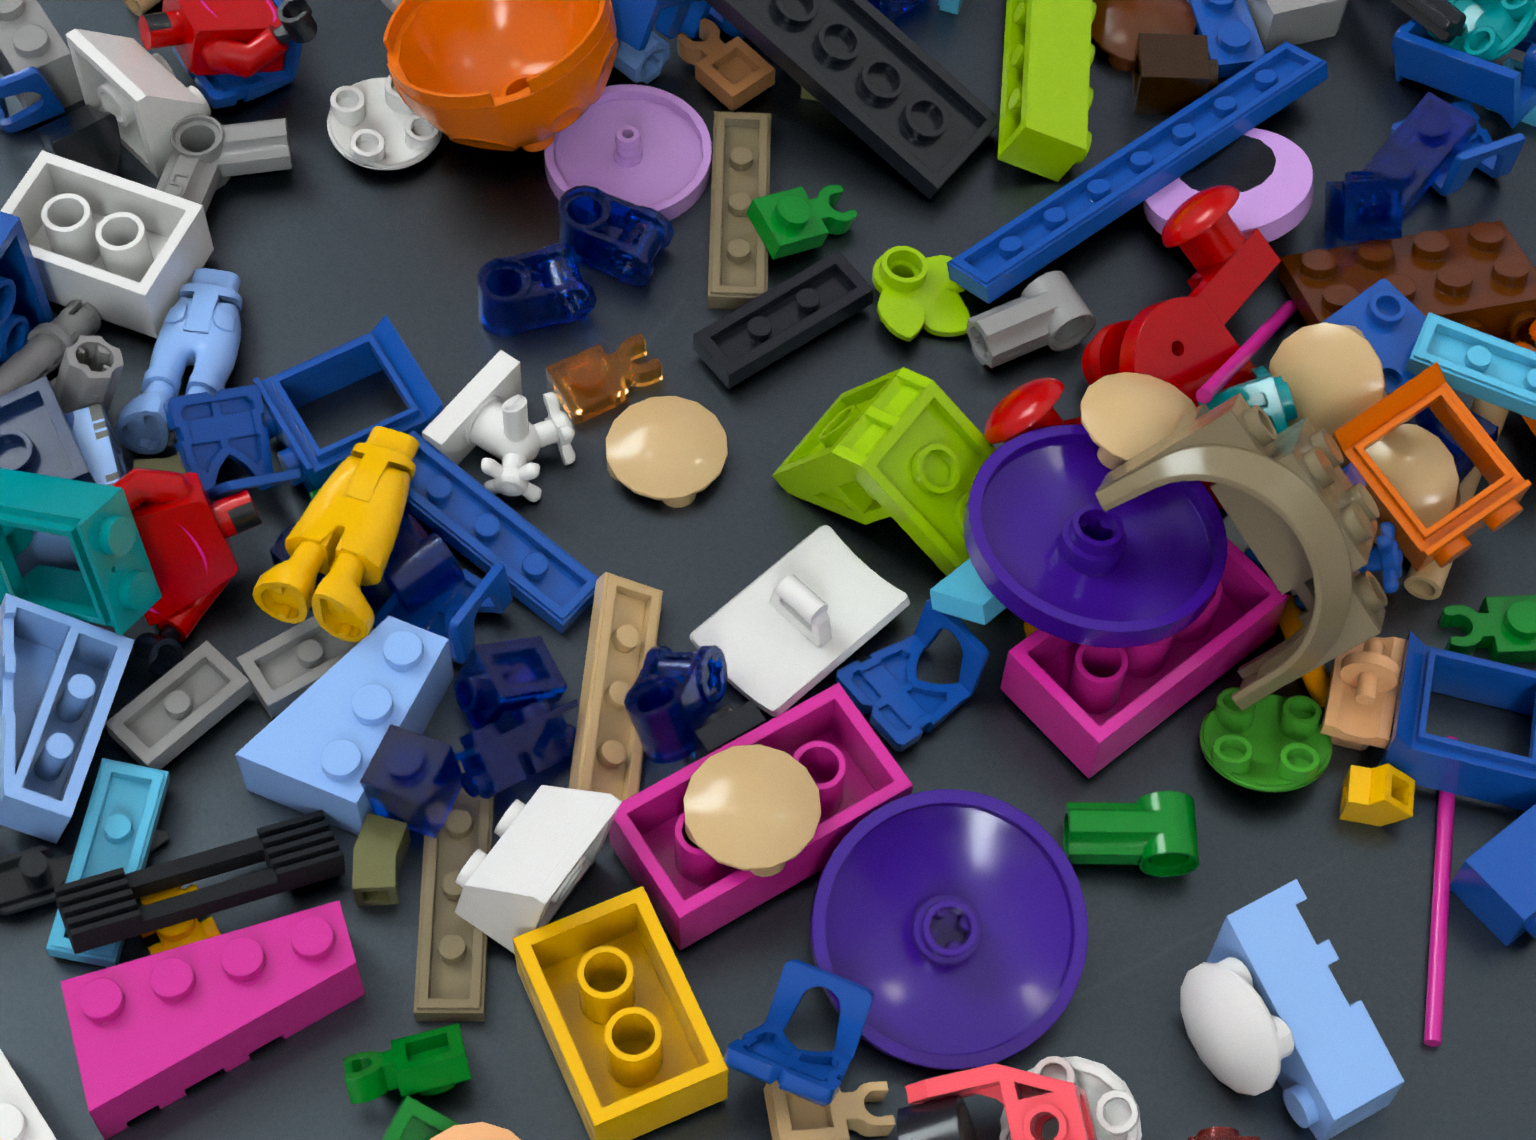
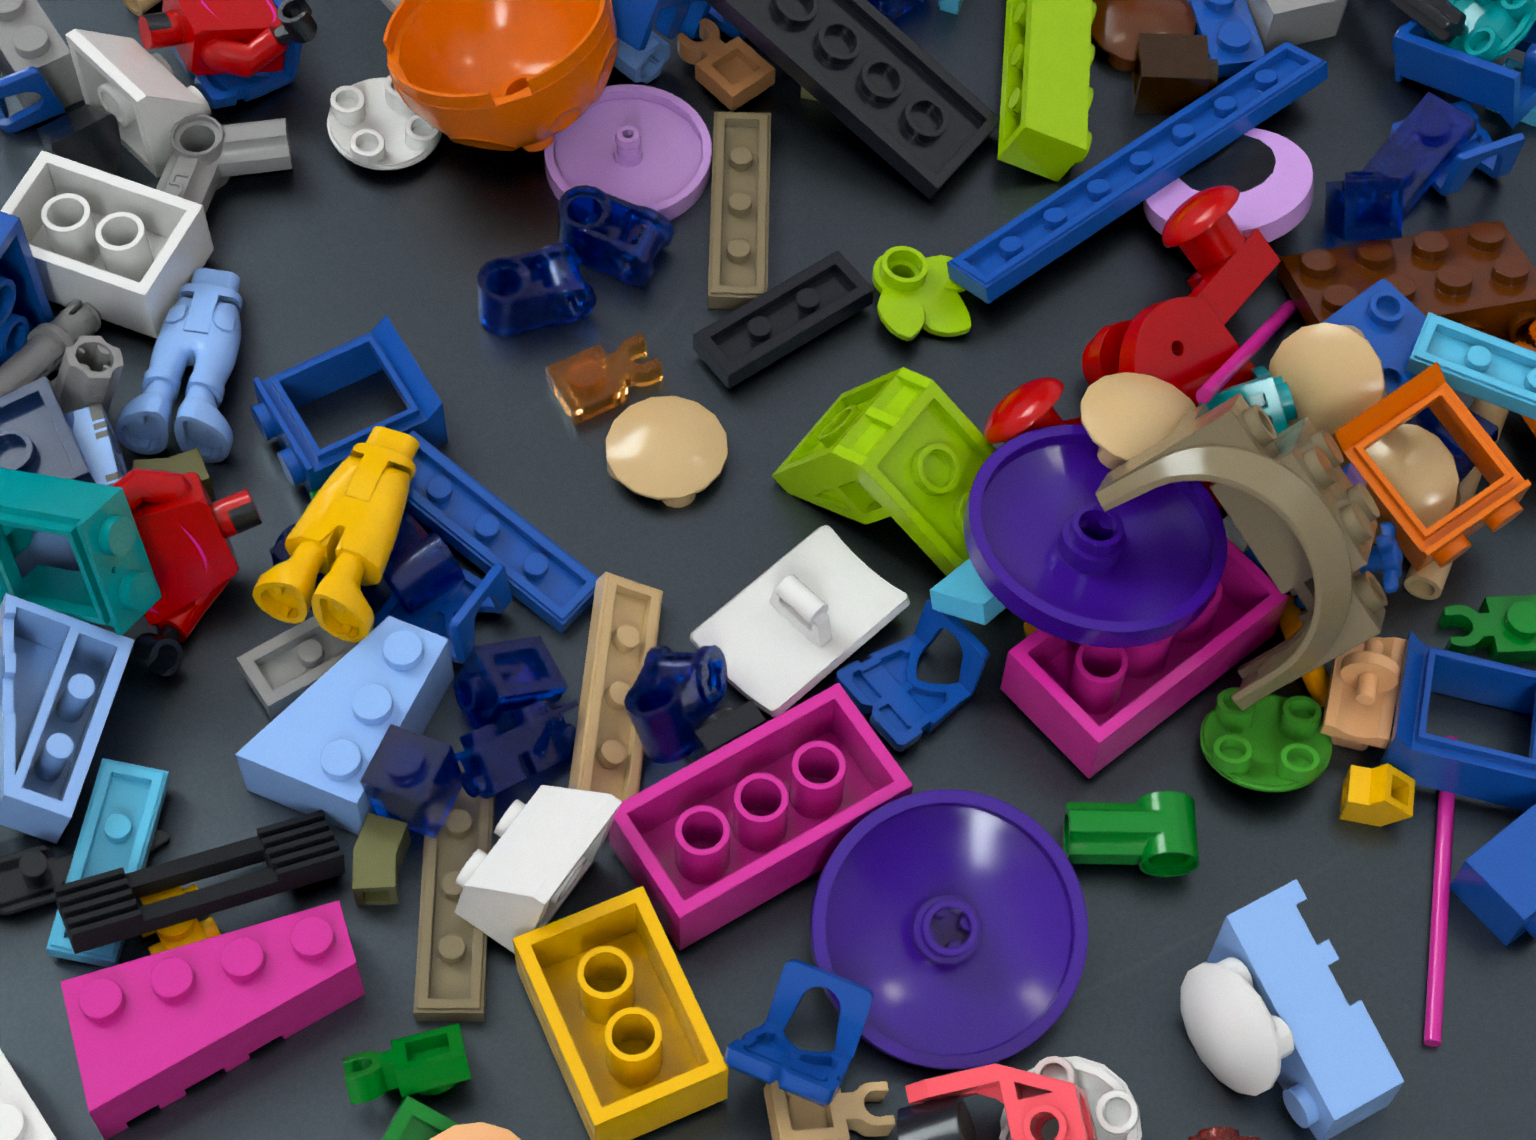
(179, 707): light grey plate -> none
(225, 427): blue piece -> none
(495, 418): white piece -> none
(752, 808): tan dish -> none
(794, 223): green plate -> none
(1043, 315): light grey piece -> none

